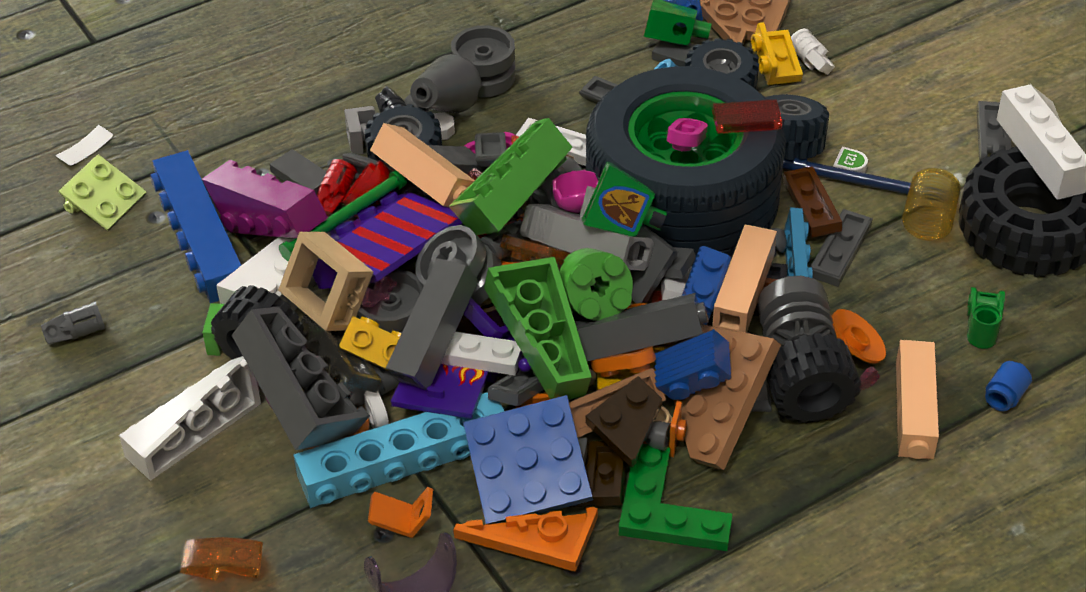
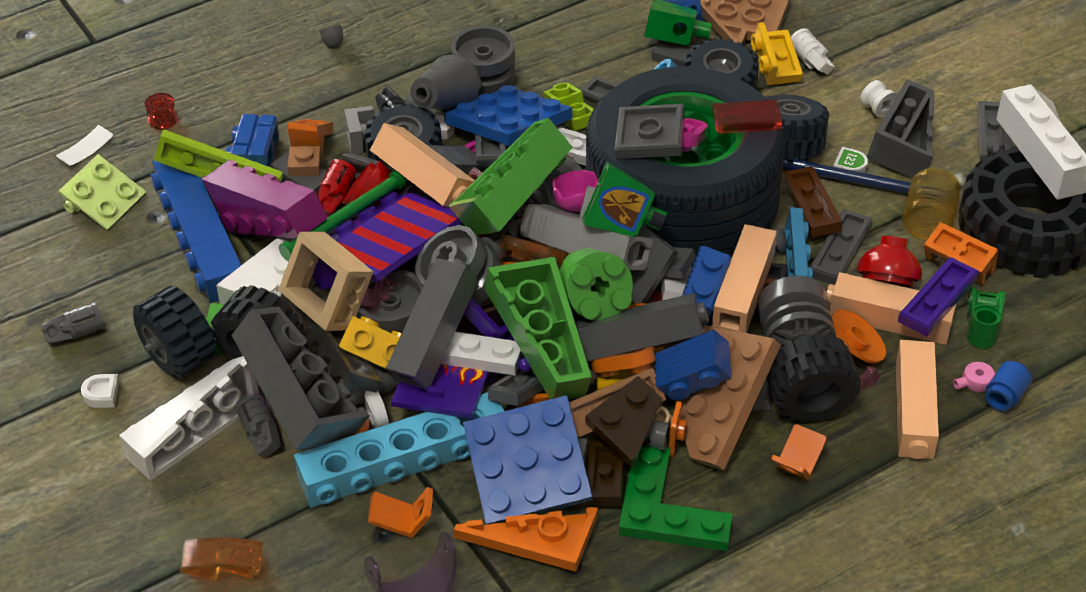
(100, 390): none -> white tile
(161, 111): none -> clear red wheel
(174, 332): none -> black wheel
(200, 158): none -> lime fence
(255, 138): none -> blue brick
(259, 424): none -> dark grey hinge
(304, 161): none -> medium nougat plate
(309, 132): none -> orange slope
(332, 35): none -> dark grey hinge
(506, 114): none -> blue plate
(572, 97): none -> lime slope
(650, 131): none -> dark grey tile
(800, 452): none -> orange bracket
(877, 98): none -> white wheel
(881, 304): none -> light nougat brick
(891, 263): none -> red piece
(906, 131): none -> dark grey wedge
(938, 296): none -> dark purple tile
(953, 243): none -> orange hinge
(975, 377): none -> bright pink piece

